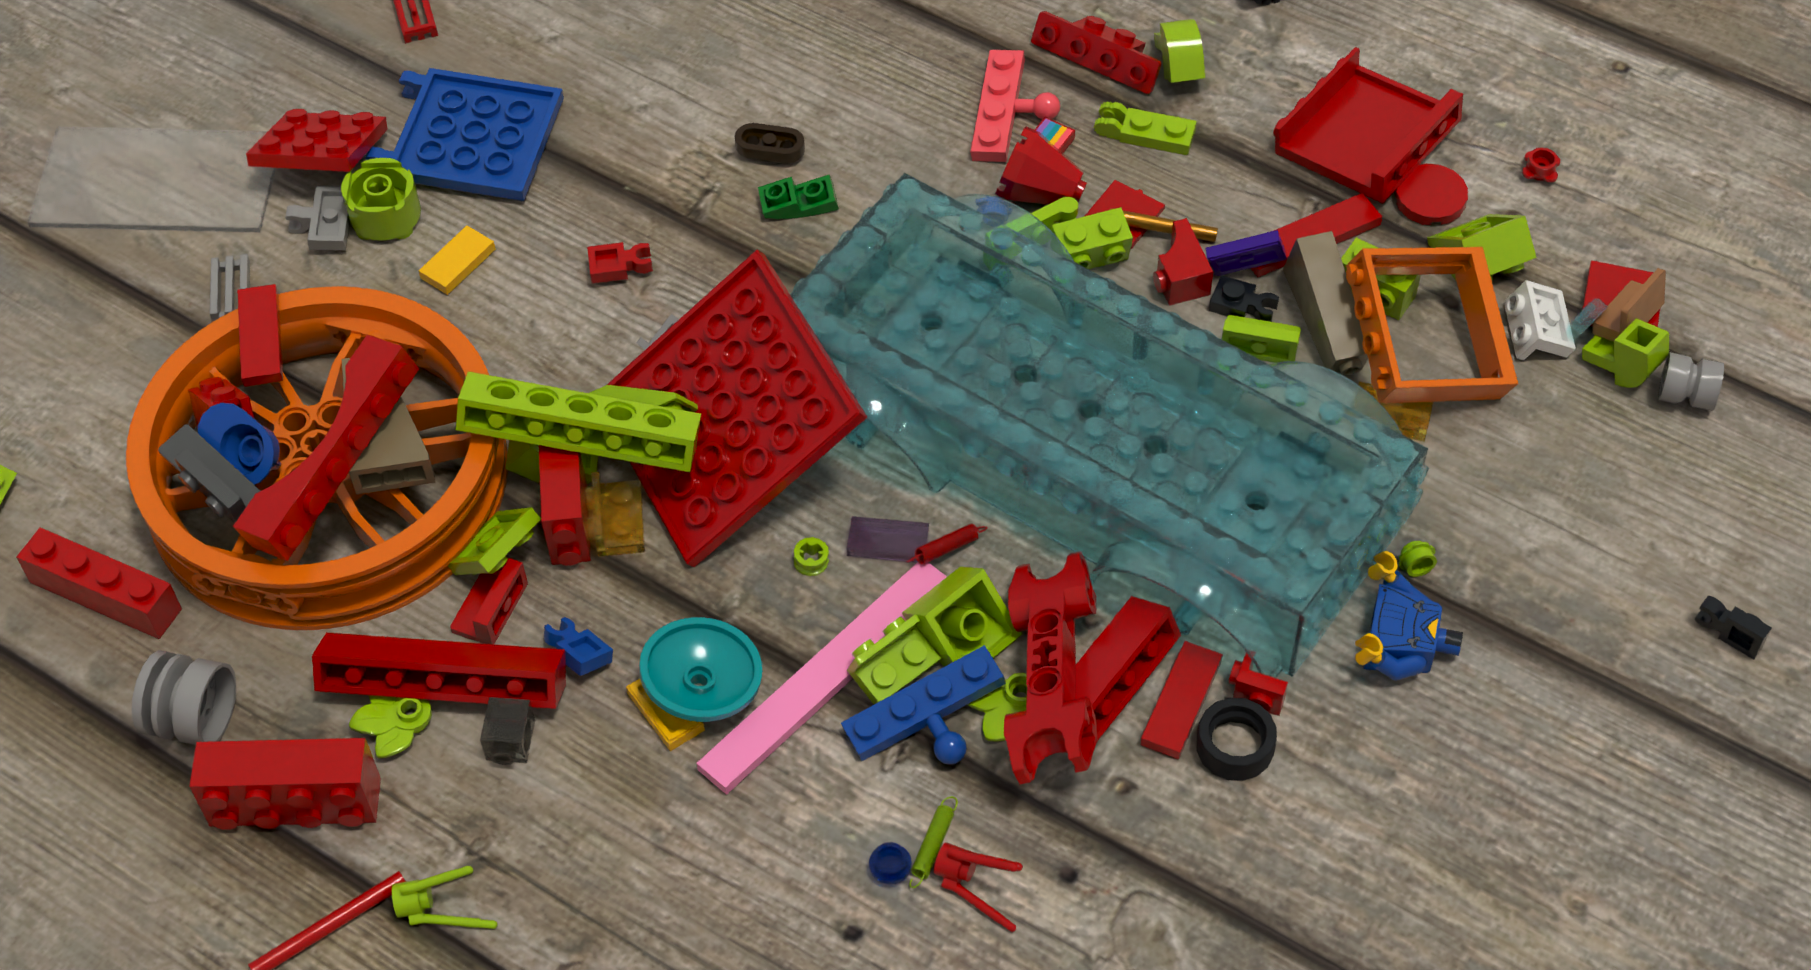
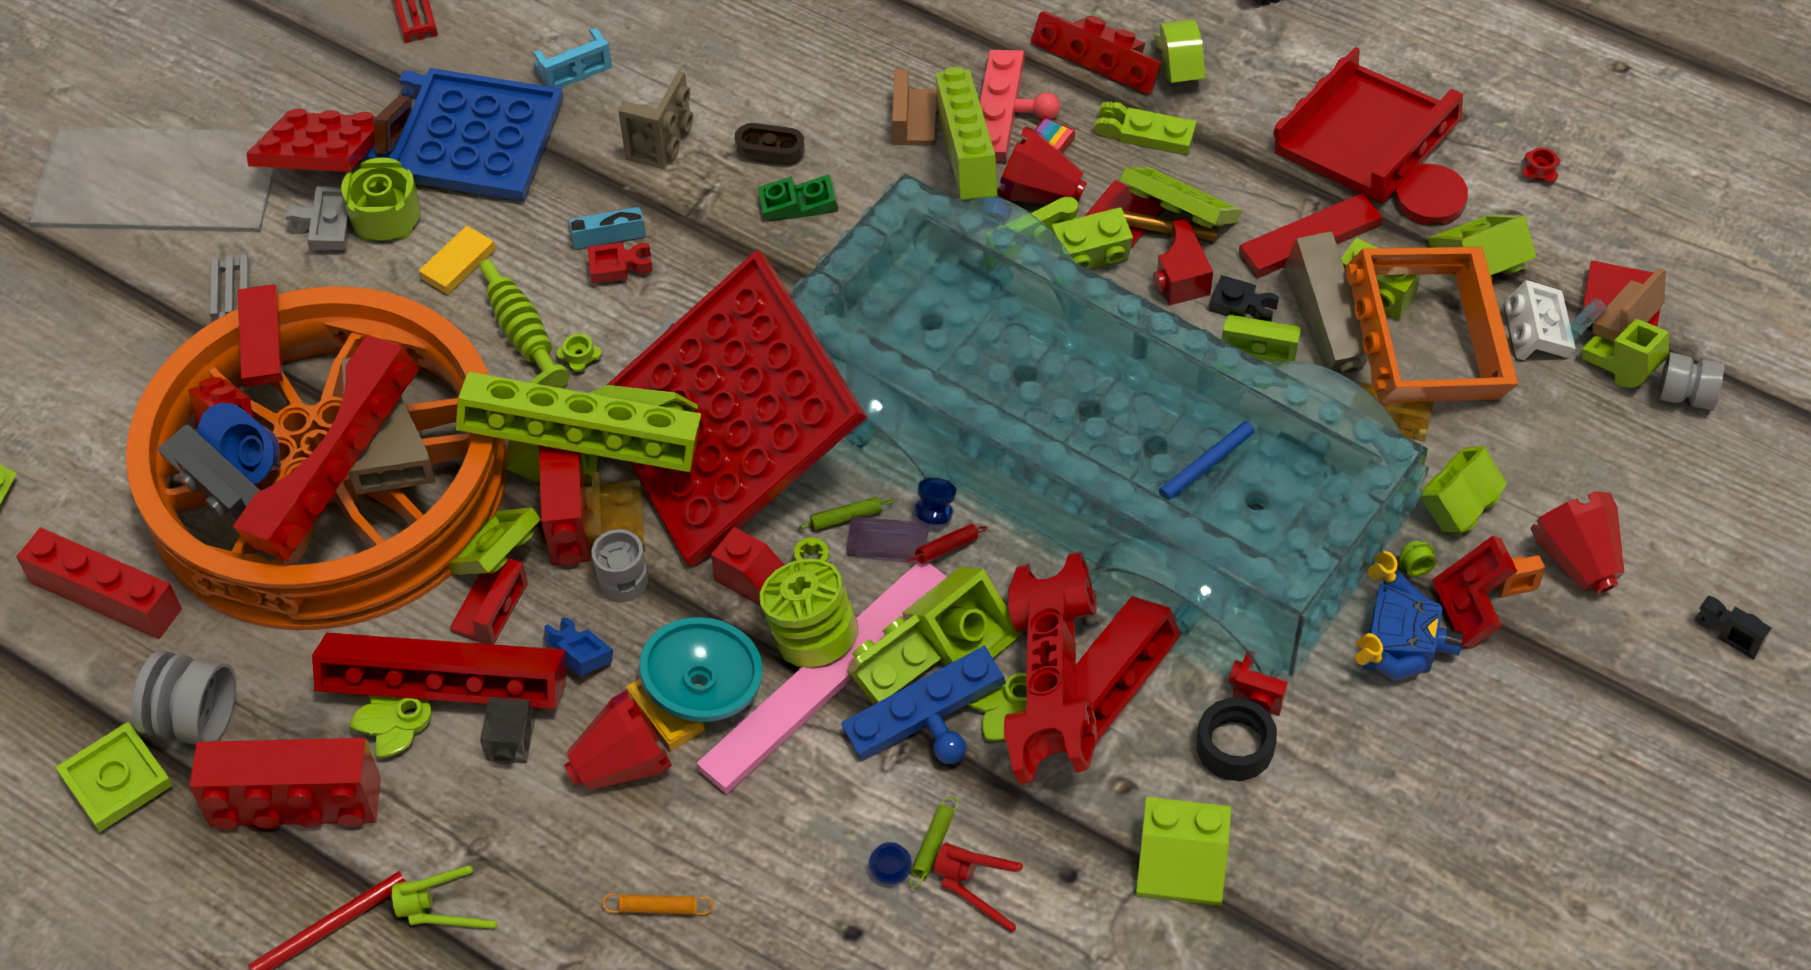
(114, 776): none -> lime plate
(390, 124): none -> reddish brown tile
(522, 325): none -> lime piece
(574, 63): none -> medium azure hinge
(578, 344): none -> lime plate
(607, 228): none -> medium azure slope
(616, 747): none -> red cone
(620, 565): none -> light grey wheel
(655, 134): none -> dark tan bracket
(657, 904): none -> light orange piece
(744, 564): none -> red slope
(809, 612): none -> lime wheel
(845, 513): none -> lime piece
(912, 112): none -> medium nougat panel
(935, 501): none -> clear blue wheel
(966, 134): none -> lime brick
(1180, 196): none -> lime plate
(1181, 700): red tile -> none
(1183, 851): none -> lime slope
(1206, 460): none -> blue bar
(1246, 253): dark purple tile -> none
(1464, 489): none -> lime brick
(1465, 589): none -> red plate
(1525, 579): none -> orange plate
(1584, 541): none -> red cone

